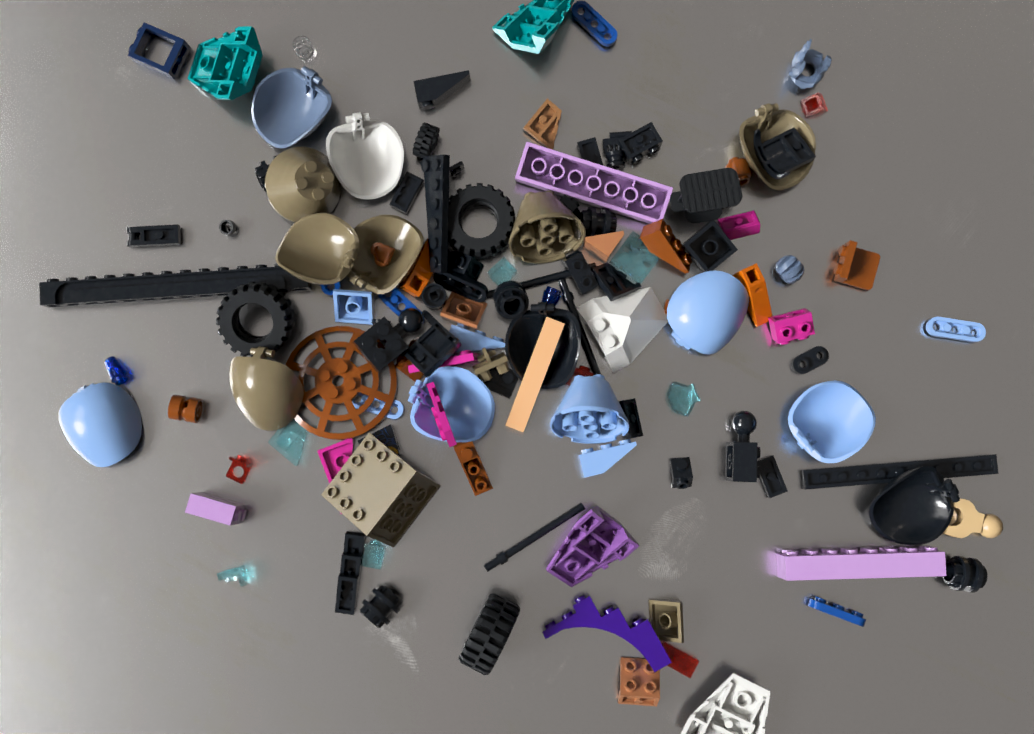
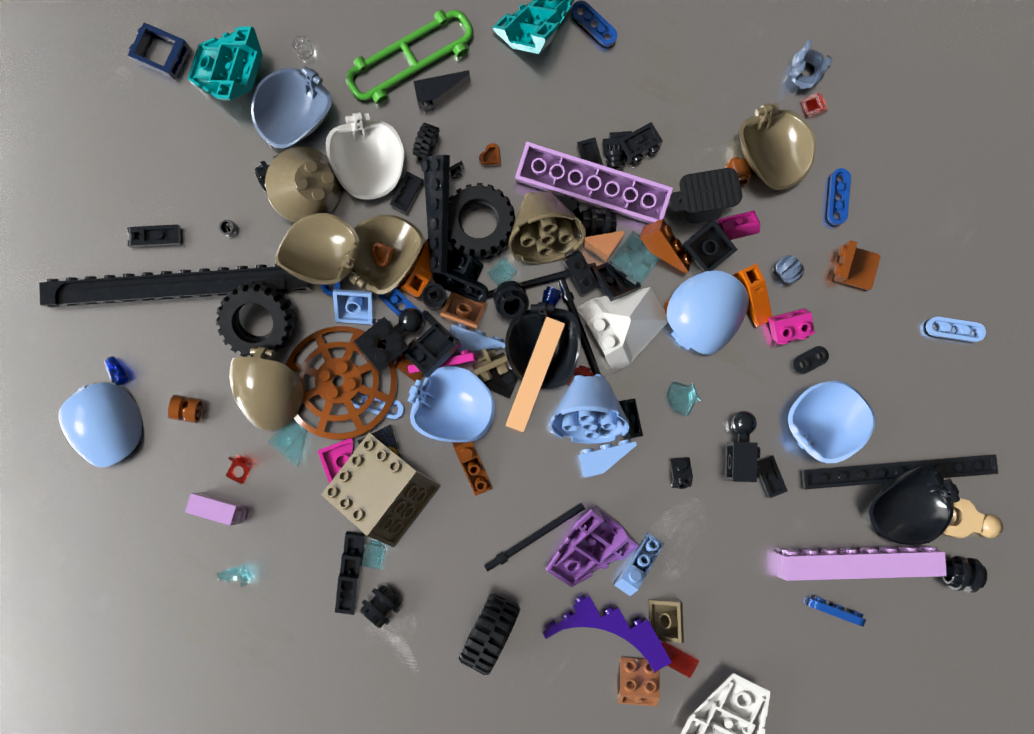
(379, 92): none -> bright green bar
(440, 416): dark pink wing -> none
(490, 156): none -> dark orange tile
(544, 124): medium nougat wing -> none
(639, 565): none -> light blue slope
(782, 153): black piece -> none
(843, 190): none -> blue plate

